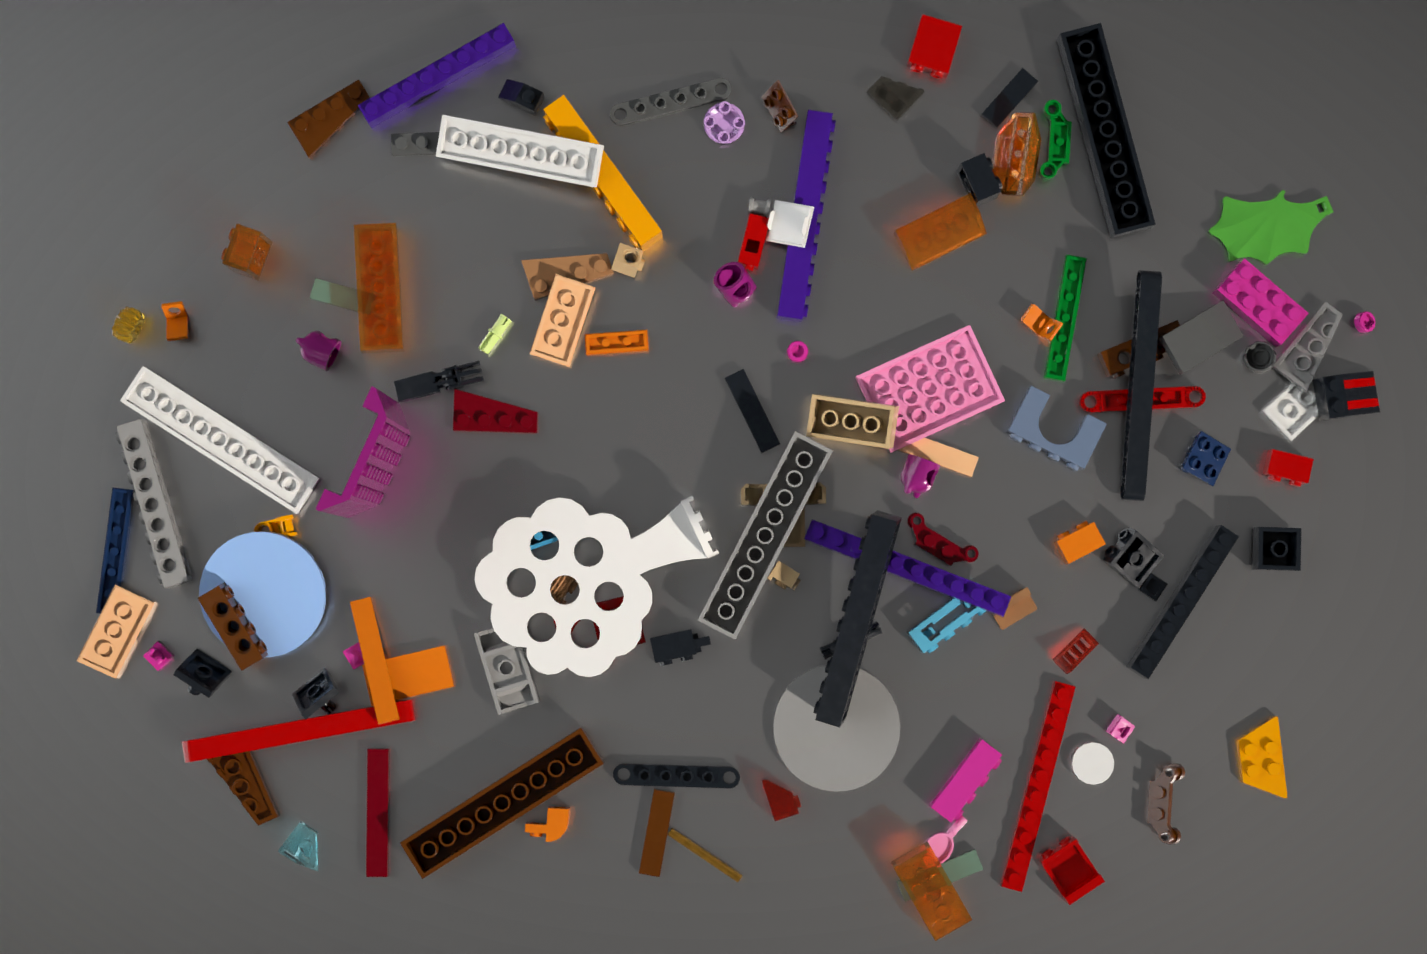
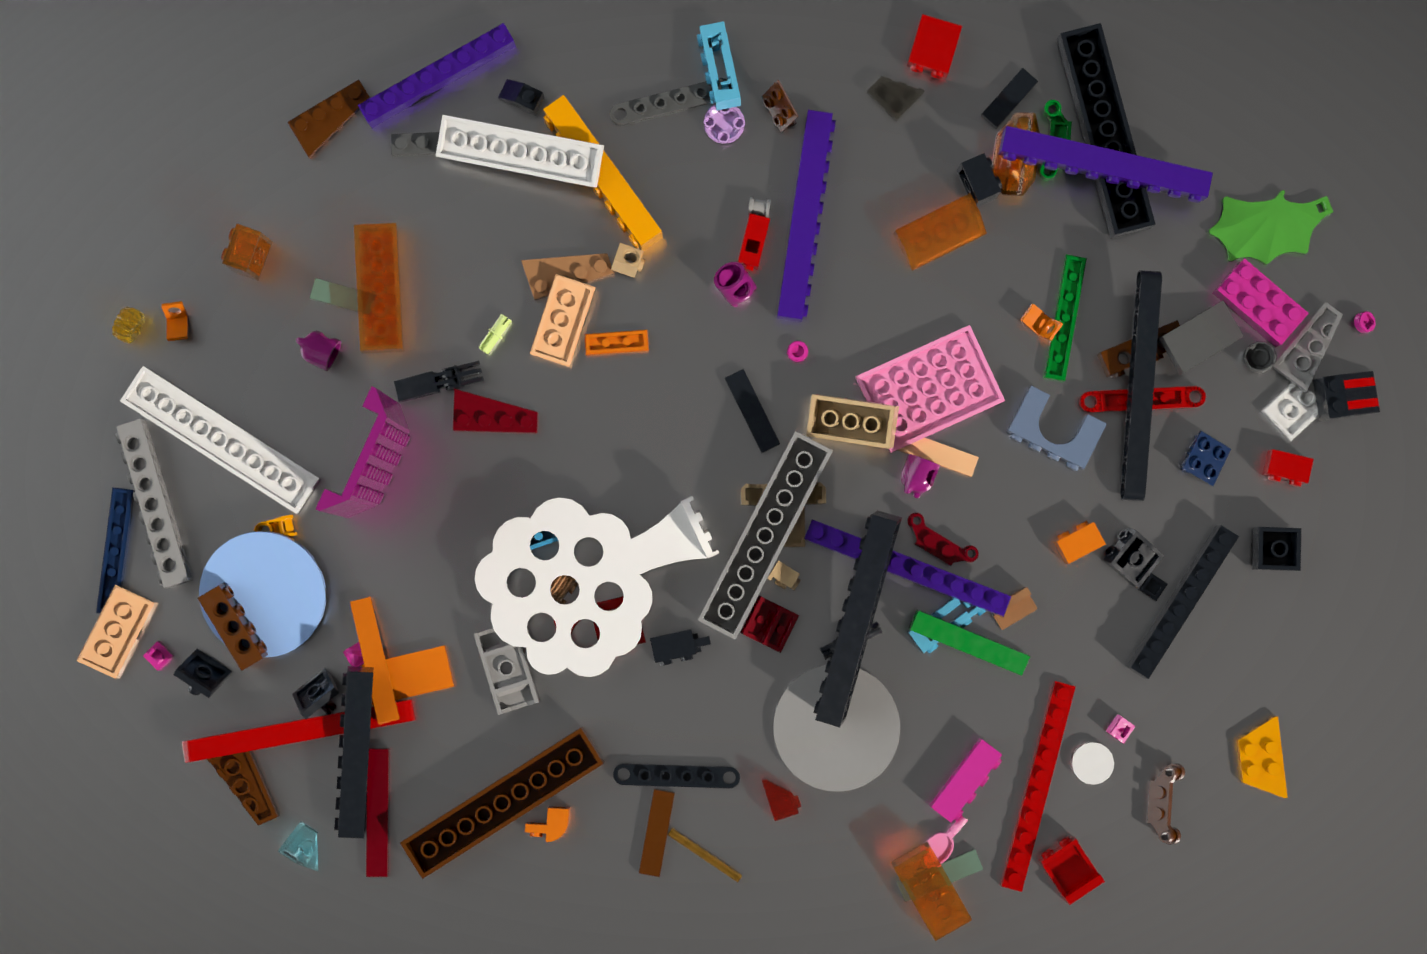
(355, 752): none -> black brick
(712, 35): none -> medium azure brick
(769, 624): none -> dark red slope
(789, 223): white piece -> none
(969, 642): none -> green tile
(1063, 663): clear red slope -> none
(1105, 163): none -> dark purple brick

